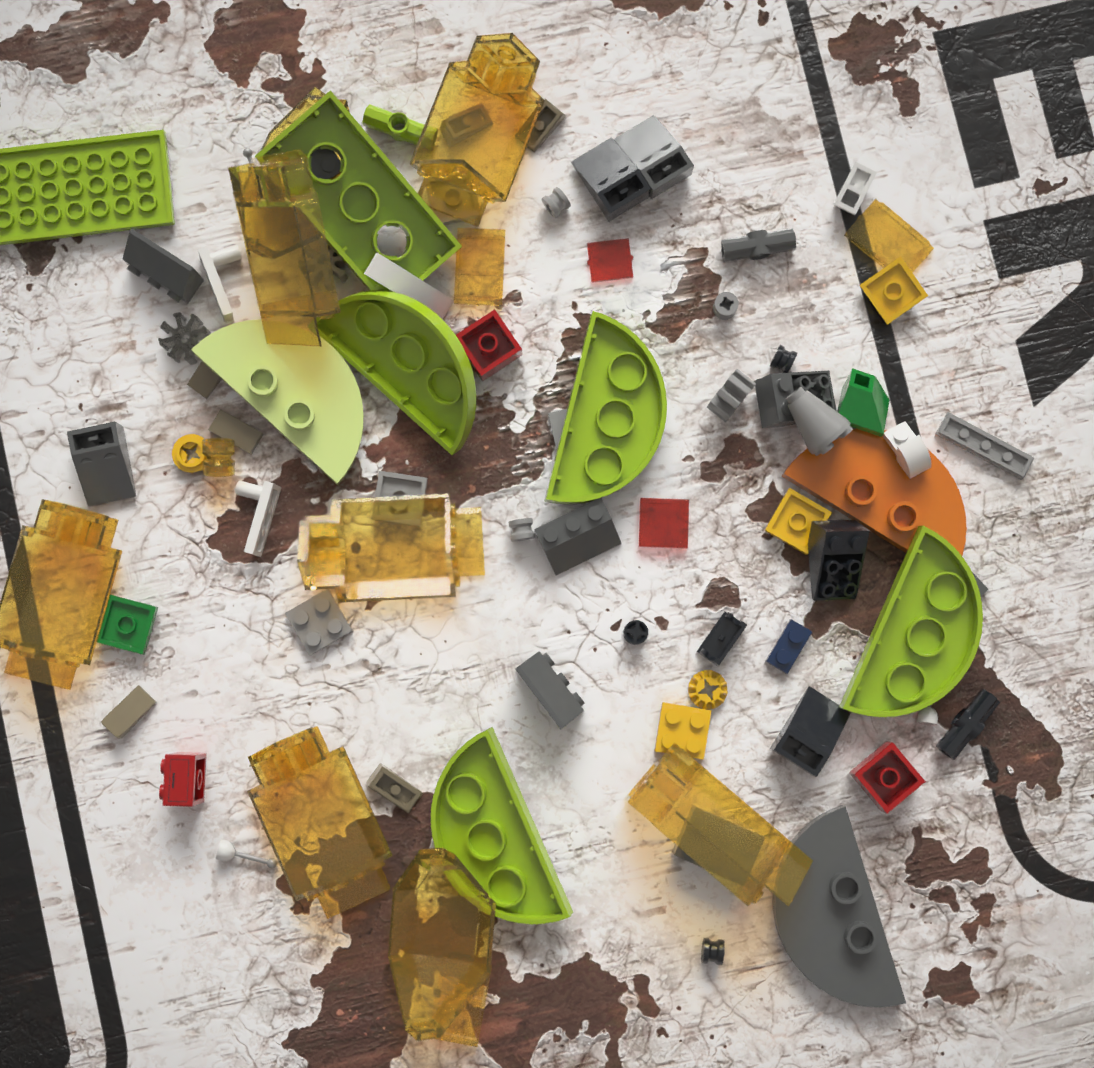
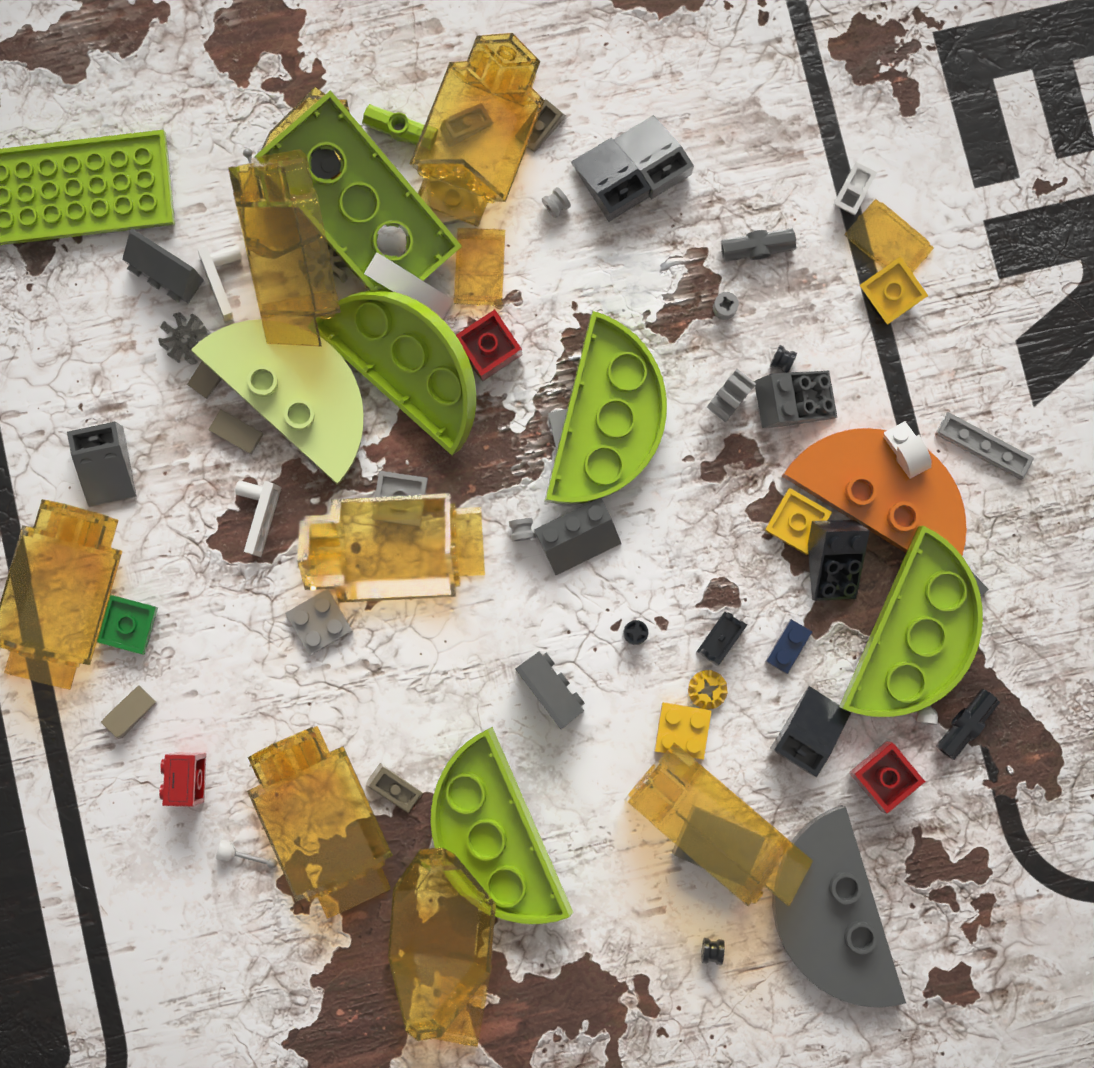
(180, 456): yellow gear -> none
(218, 457): clear yellow wheel -> none
(610, 260): clear red piece -> none
(663, 523): clear red tile -> none
(816, 421): light grey cone -> none
(864, 402): green slope -> none

